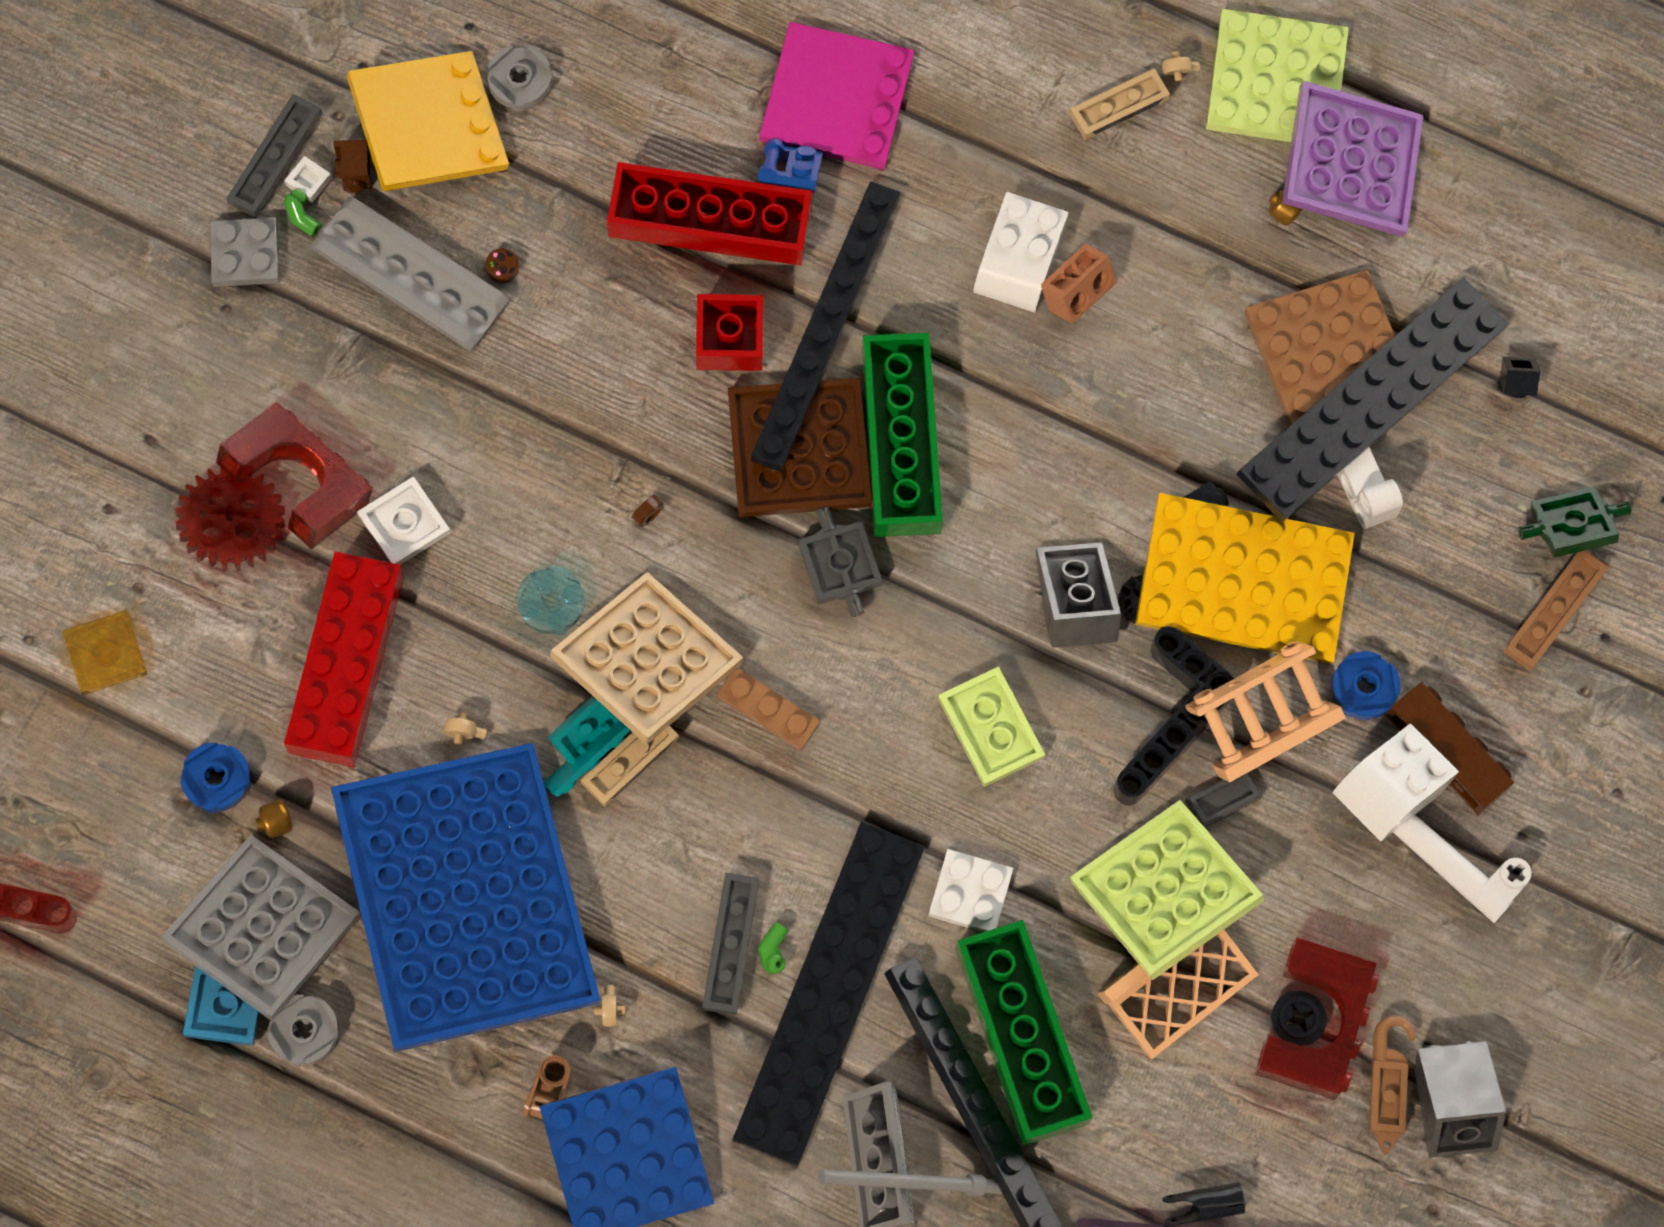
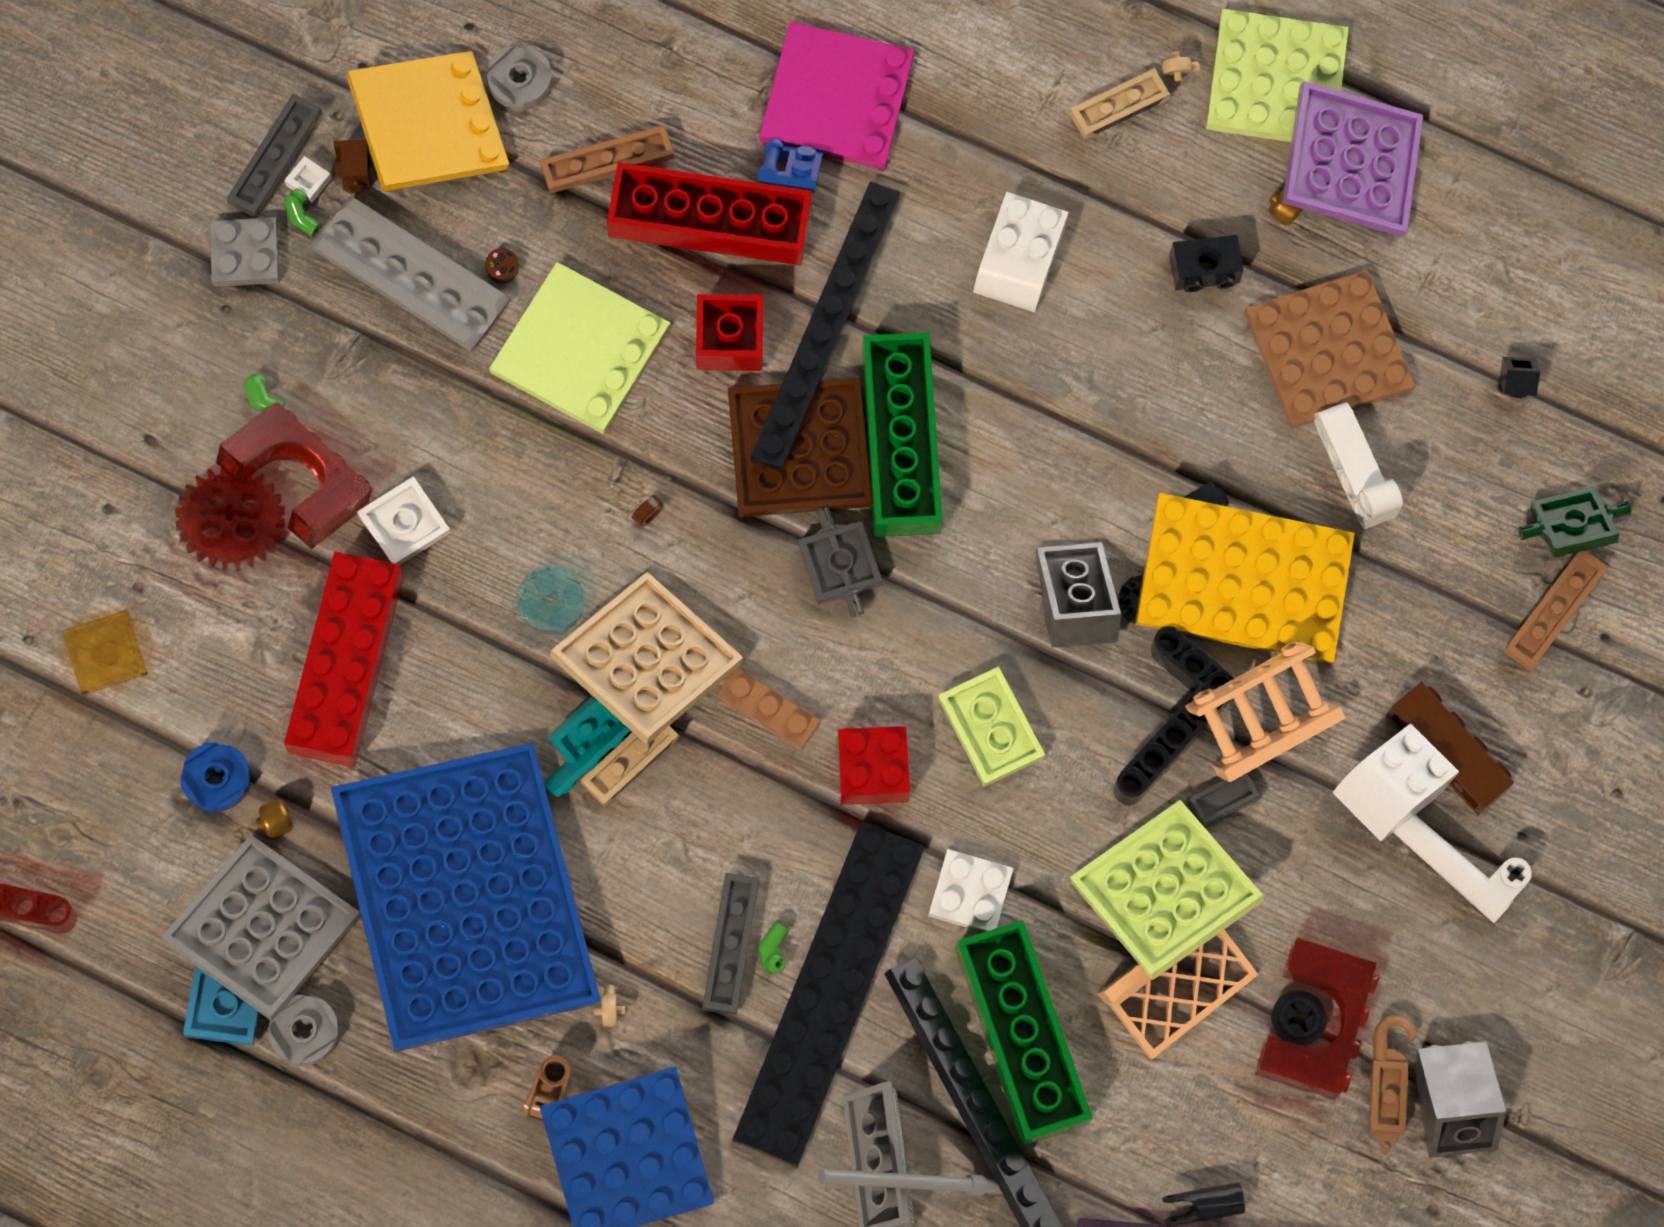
(257, 394): none -> bright green arm
(461, 729): tan piece -> none
(580, 348): none -> yellowish green plate
(601, 159): none -> medium nougat plate
(873, 765): none -> red brick
(1078, 283): nougat brick -> none
(1220, 251): none -> black brick
(1372, 400): black plate -> none
(1377, 671): blue plate -> none

